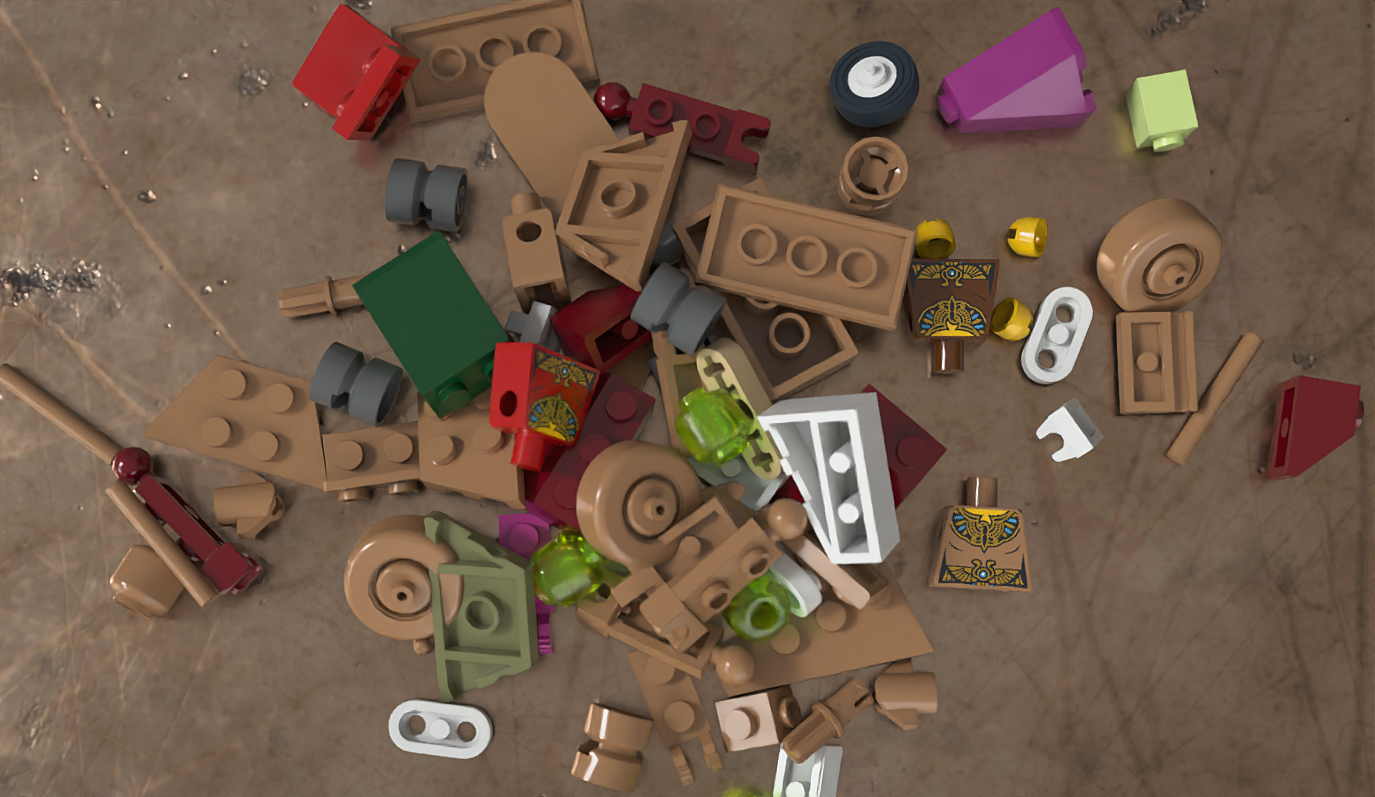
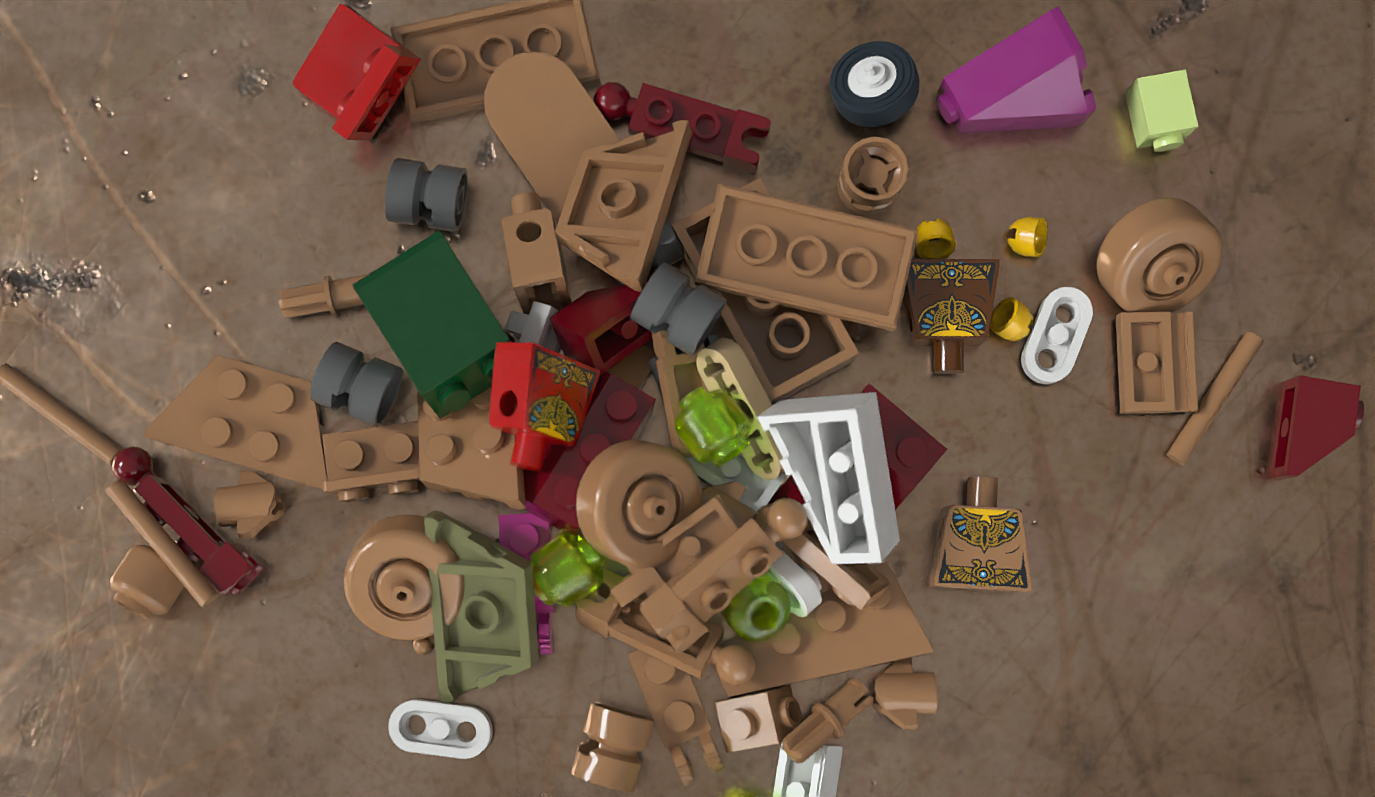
(1075, 427): white tile -> none

